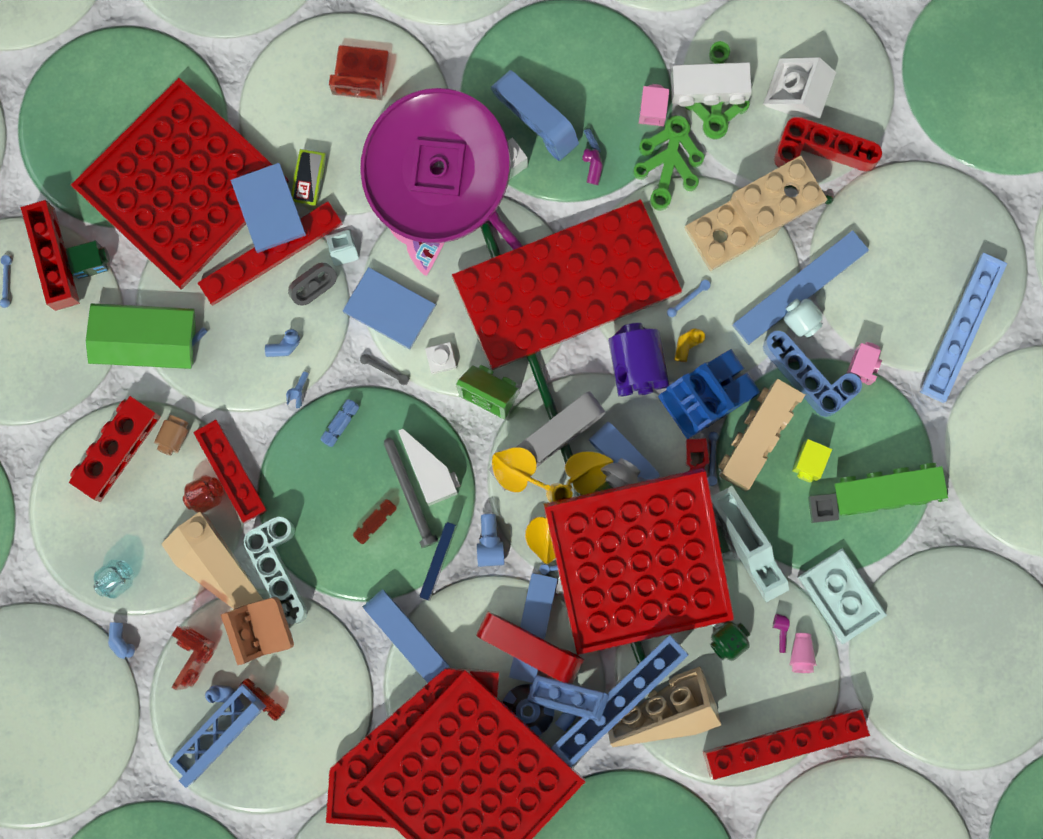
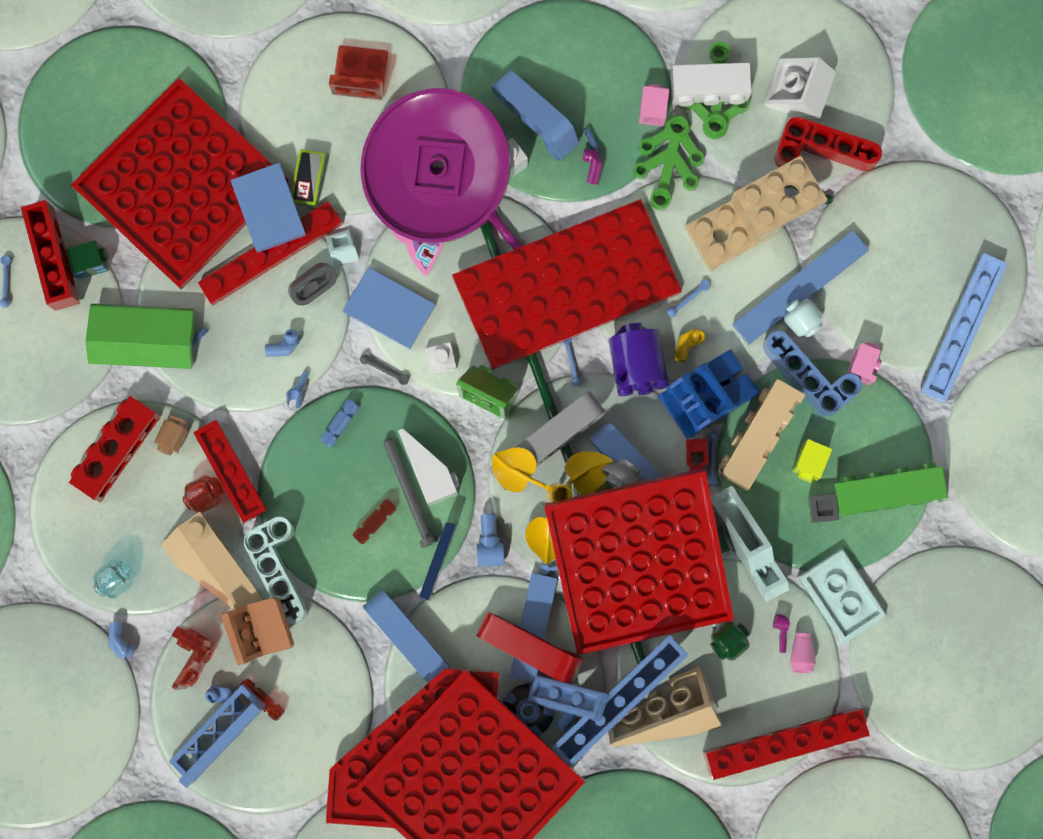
(576, 381): none -> medium blue hinge

